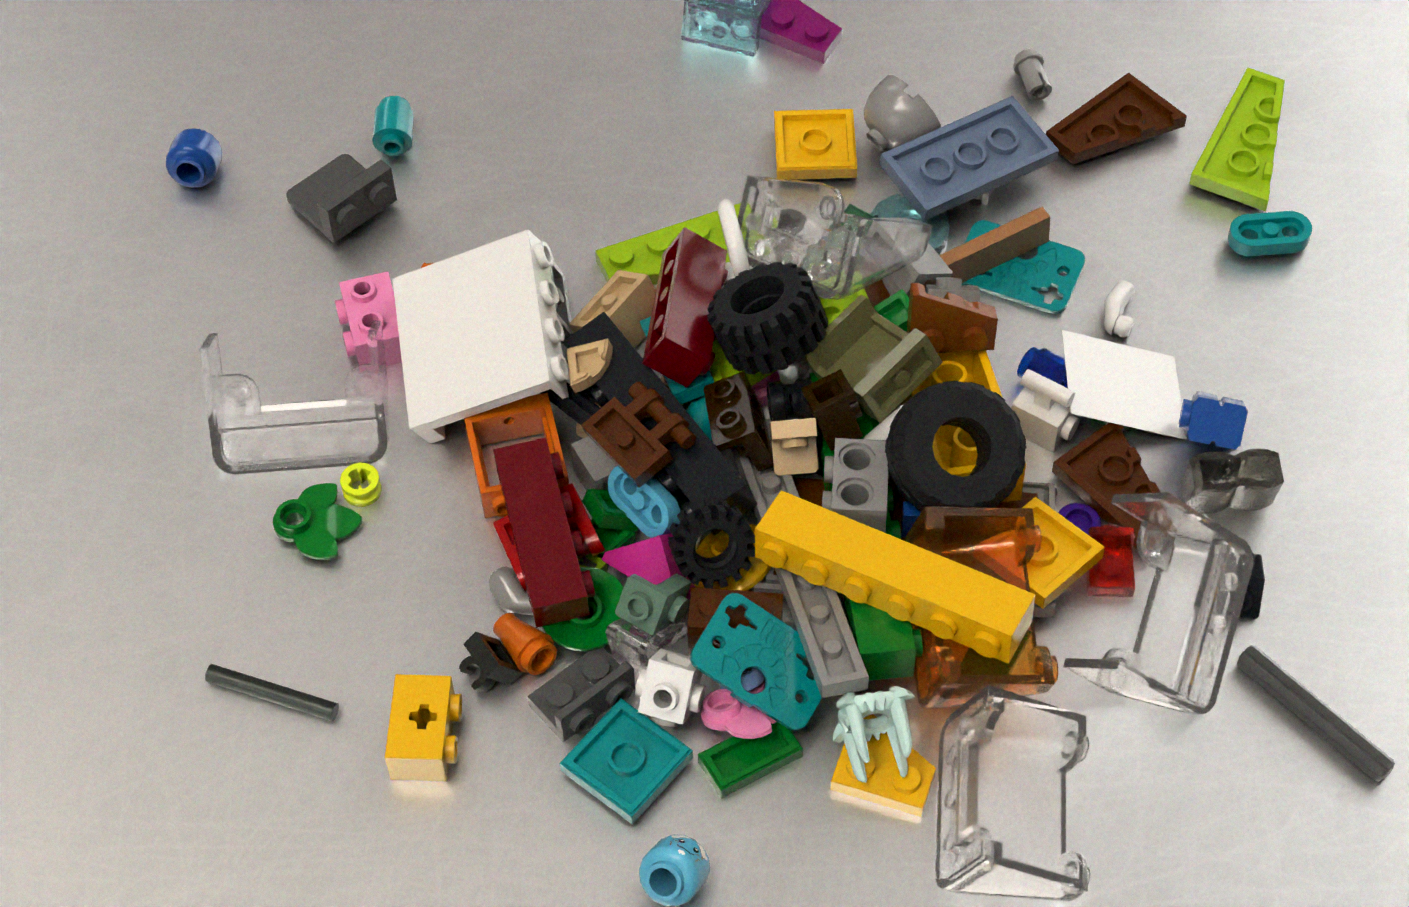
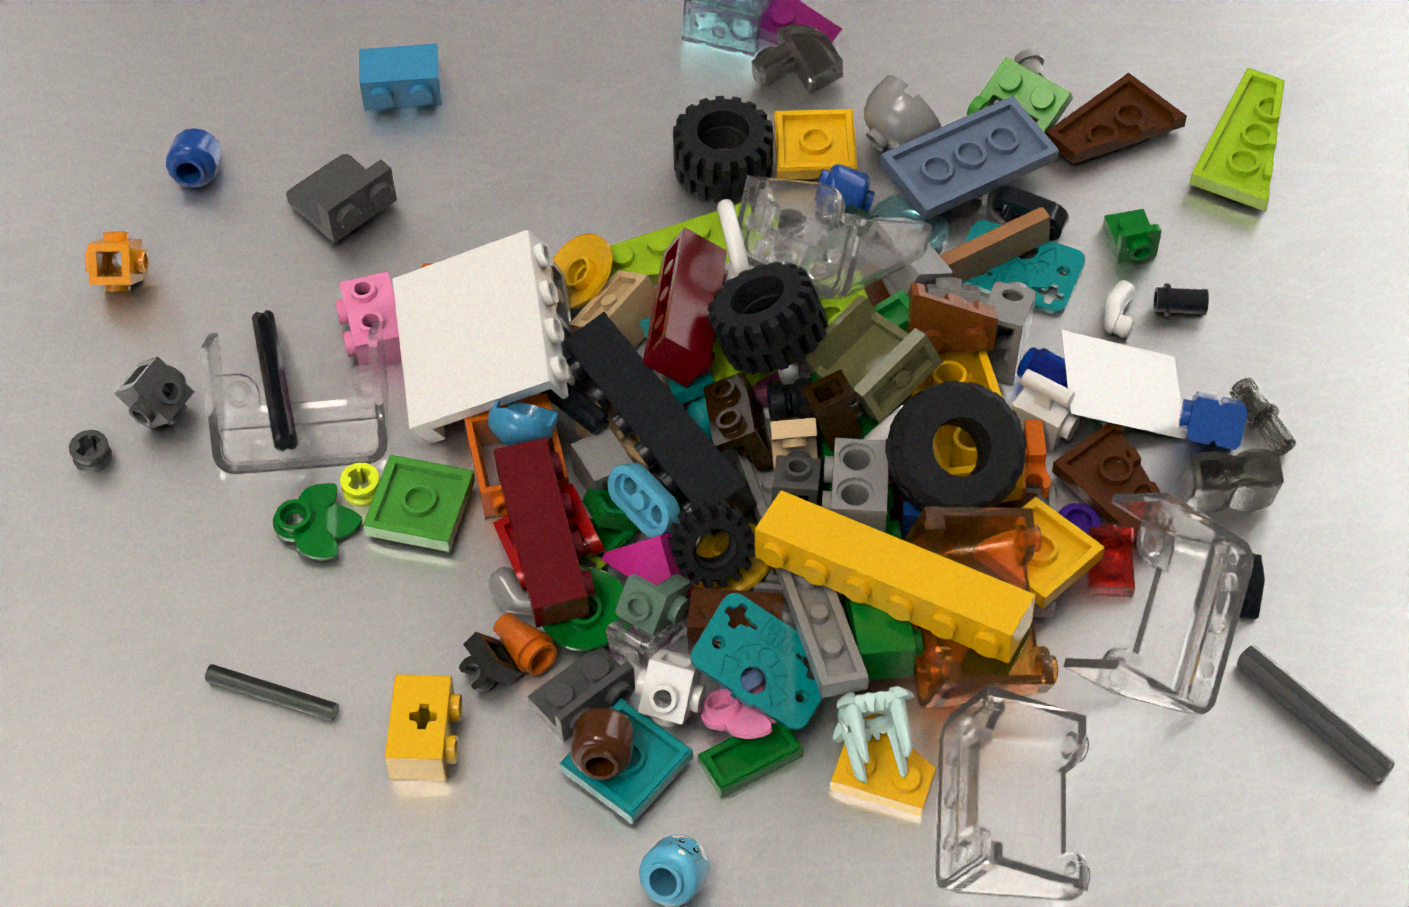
(84, 441): none -> dark grey bush
(103, 265): none -> light orange brick
(155, 393): none -> dark grey brick
(274, 381): none -> black axle
(393, 126): teal brick -> none
(400, 76): none -> dark azure brick
(419, 503): none -> bright green plate
(521, 422): none -> dark azure hair
(586, 267): none -> yellow dish
(588, 363): tan tile -> none
(602, 743): none -> reddish brown head
(628, 442): reddish brown plate -> none
(718, 126): none -> black tyre
(797, 475): none -> dark grey brick
(802, 51): none -> clear smoke brick
(851, 184): none -> blue head
(1014, 312): none -> light grey torso
(1015, 202): none -> black beam
(1035, 458): none -> orange plate
(1036, 94): none -> bright green plate
(1132, 235): none -> green bracket
(1180, 300): none -> black pin
(1263, 416): none -> clear smoke axle
(1266, 233): teal plate -> none

